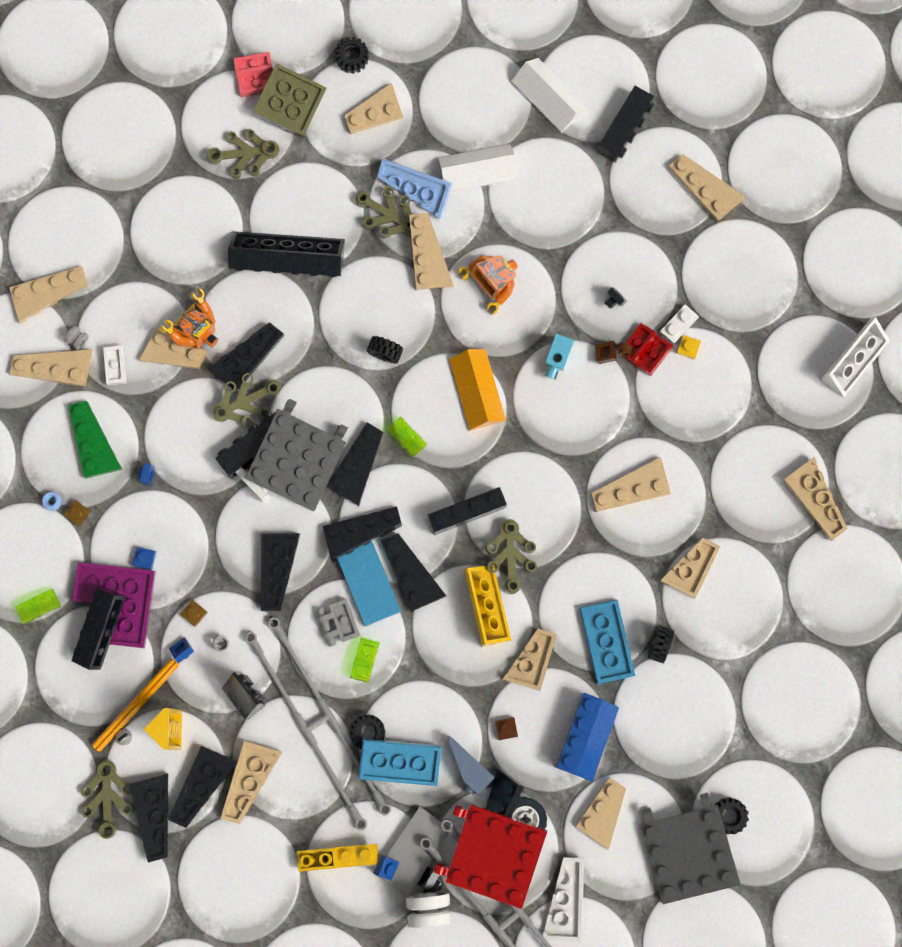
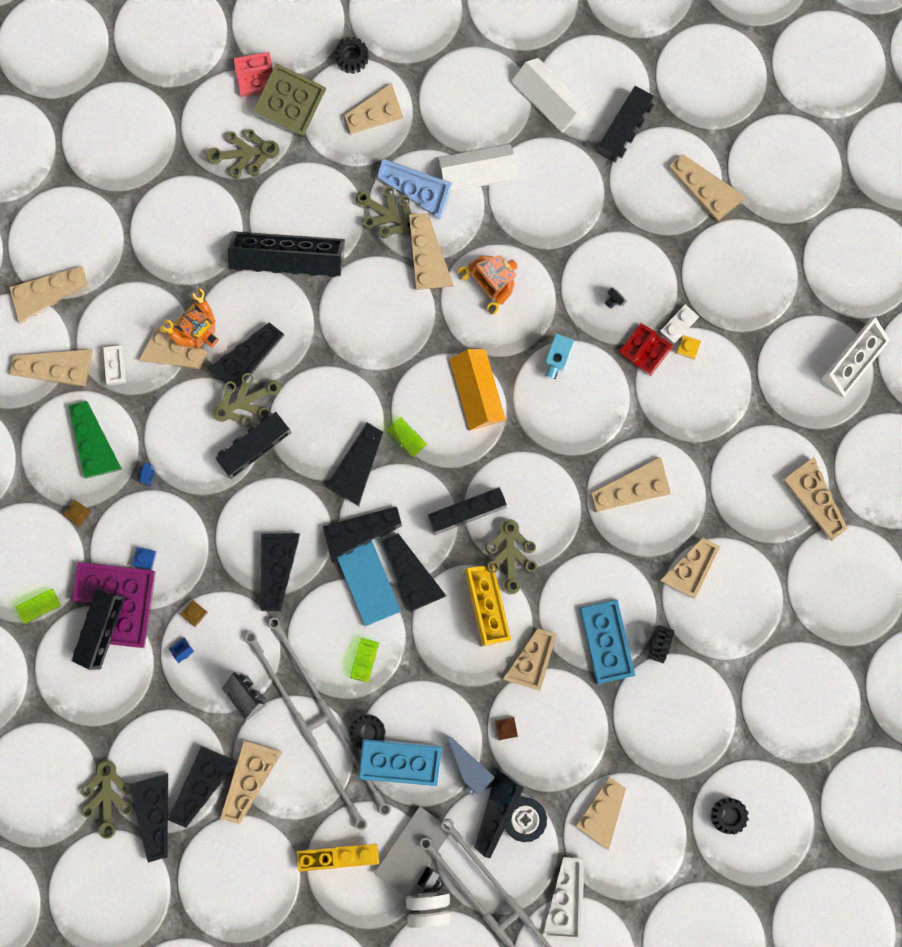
(47, 497): light blue plate -> none
(76, 338): light grey wheel -> none
(125, 741): light grey hinge -> none
(135, 705): light orange axle -> none
(167, 729): yellow slope -> none
(220, 639): light grey hinge -> none
(258, 490): white plate -> none
(296, 458): dark grey plate -> none
(343, 620): light grey plate -> none
(384, 349): black tyre -> none
(386, 867): blue plate -> none
(494, 855): red plate -> none
(587, 737): blue slope -> none
(607, 351): reddish brown plate -> none
(690, 852): dark grey plate -> none

